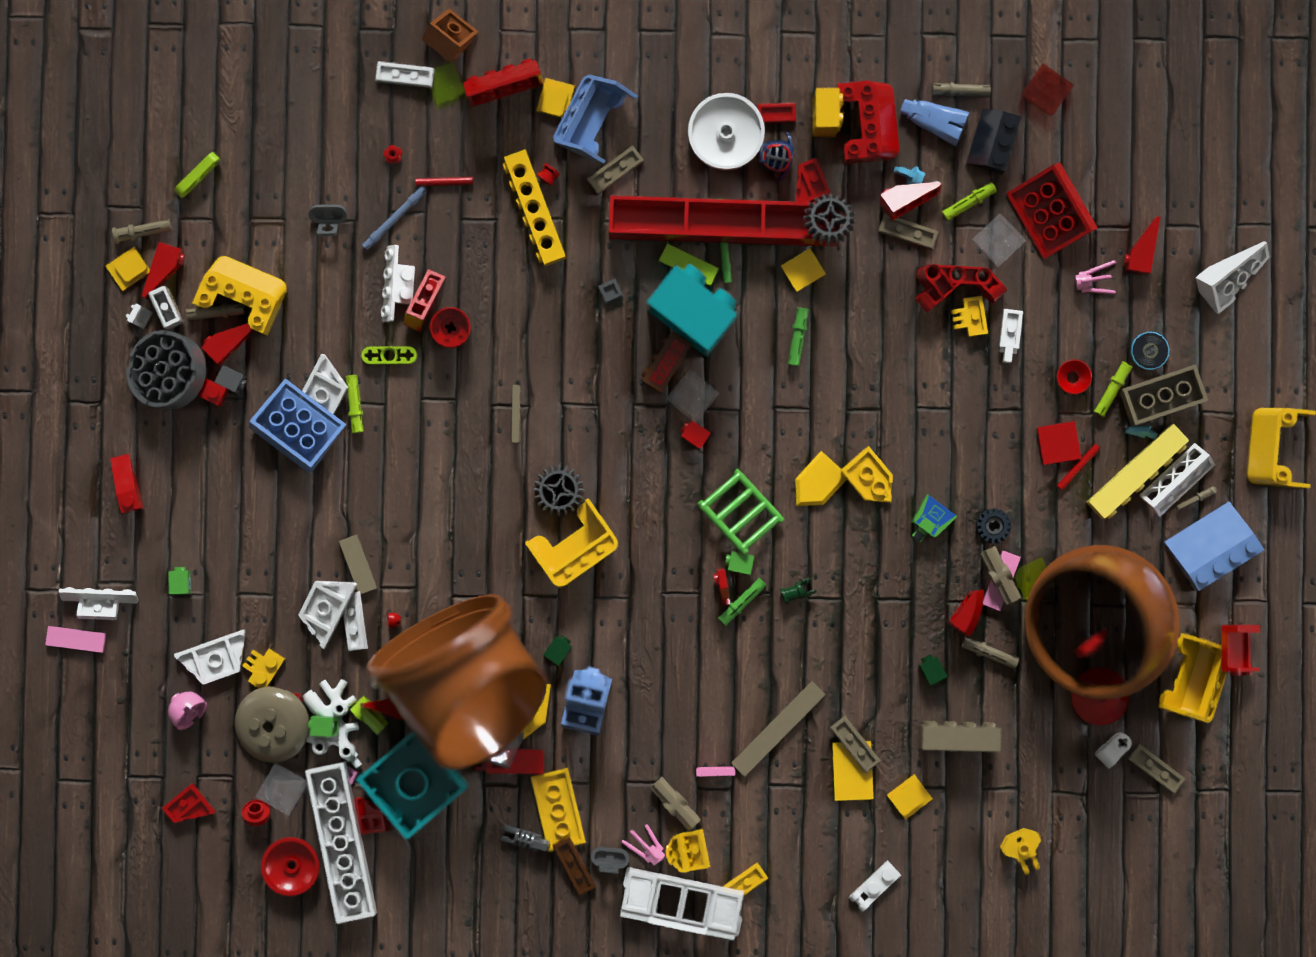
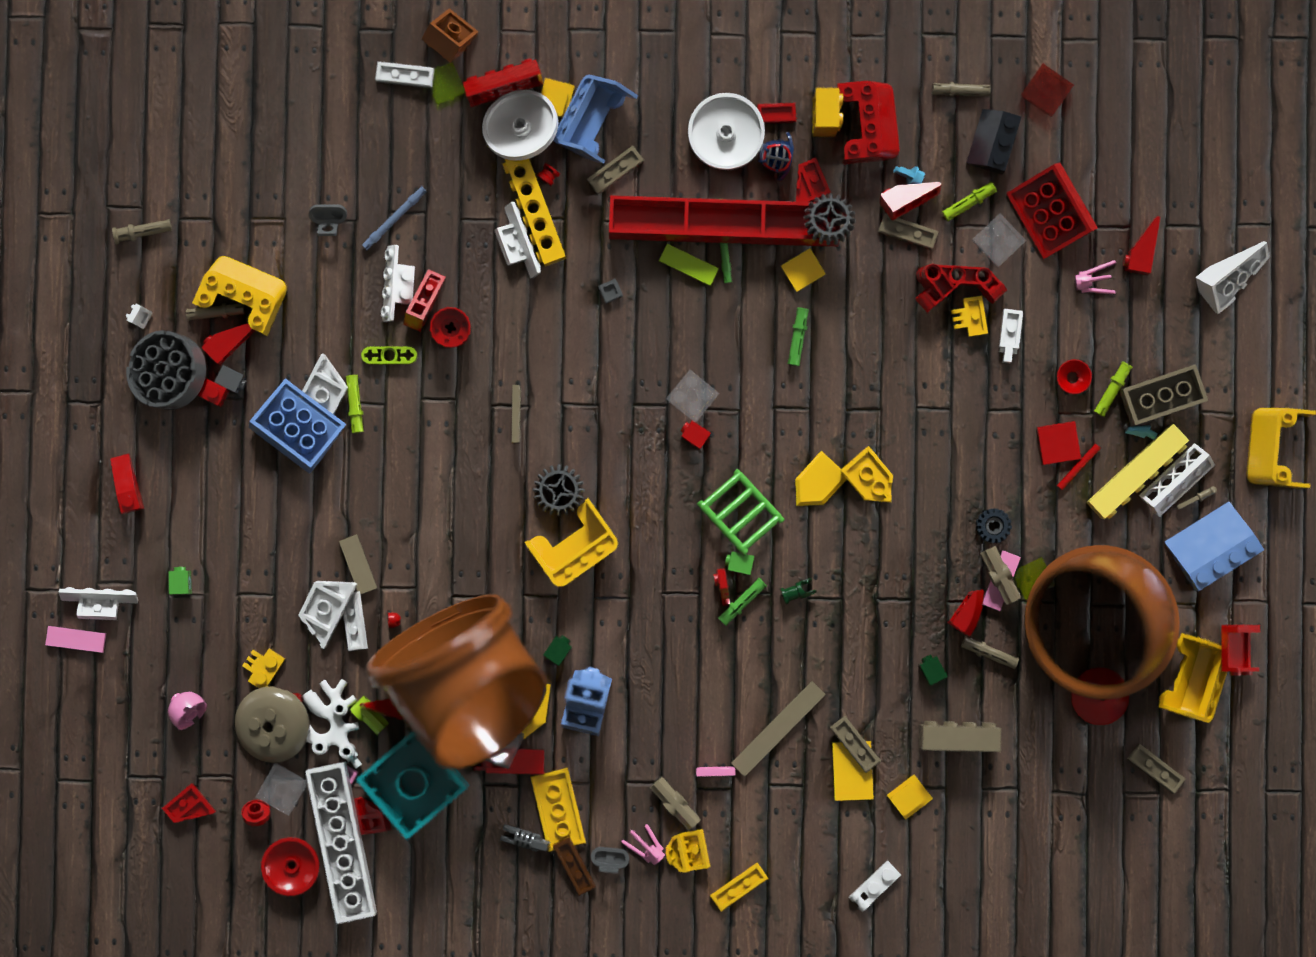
(128, 268): yellow piece -> none
(164, 265): red slope -> none
(166, 307): white brick -> none
(197, 175): lime beam -> none
(215, 658): white wing -> none
(324, 726): bright green brick -> none
(392, 159): red plate -> none
(444, 181): red bar -> none
(515, 242): none -> white bracket
(520, 125): none -> white dish
(666, 362): brick -> none
(692, 309): teal brick -> none
(721, 911): white piece -> none
(931, 518): torso -> none
(940, 120): medium blue piece -> none
(1023, 849): yellow hinge -> none
(1091, 645): red wing -> none
(1112, 751): white piece -> none
(1149, 350): black tile -> none

